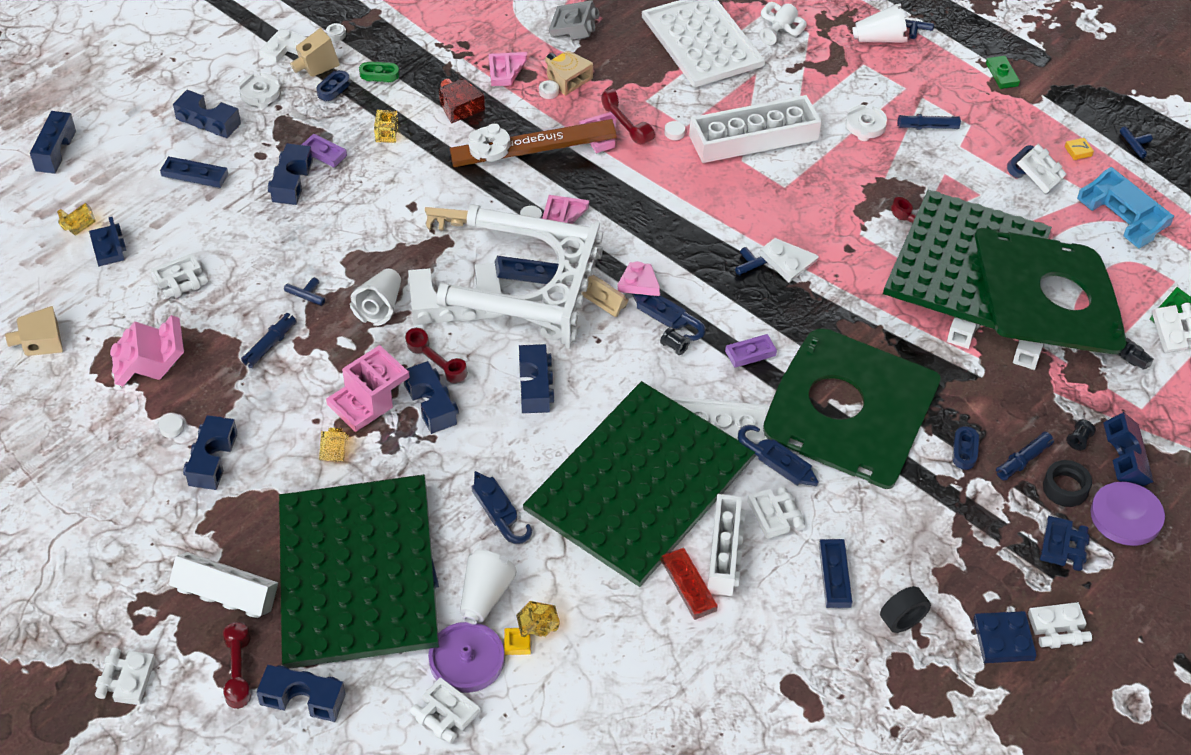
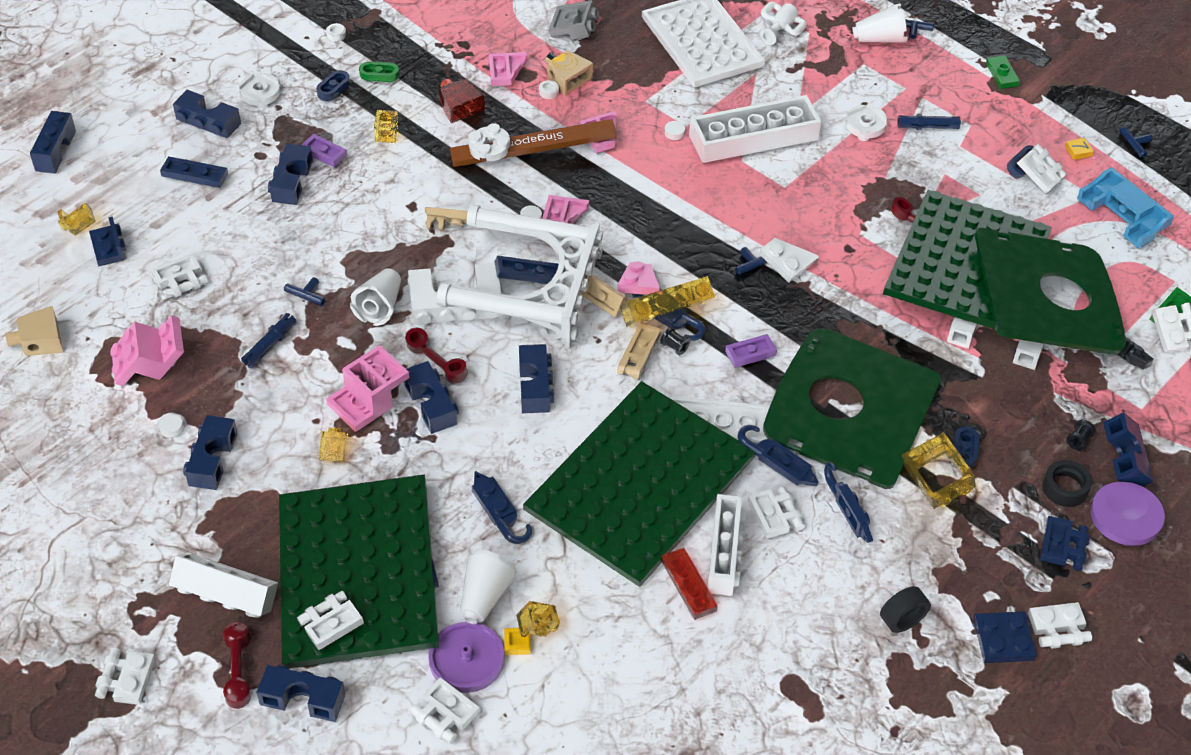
(280, 44): white plate -> none
(315, 54): tan torso -> none
(333, 624): none -> white plate
(639, 133): dark red piece -> none
(639, 350): none -> tan plate
(667, 300): none -> clear yellow arch
(835, 573): dark blue plate -> none
(848, 504): none -> dark blue plate
(930, 451): none -> clear yellow window
(1019, 460): dark blue pin -> none

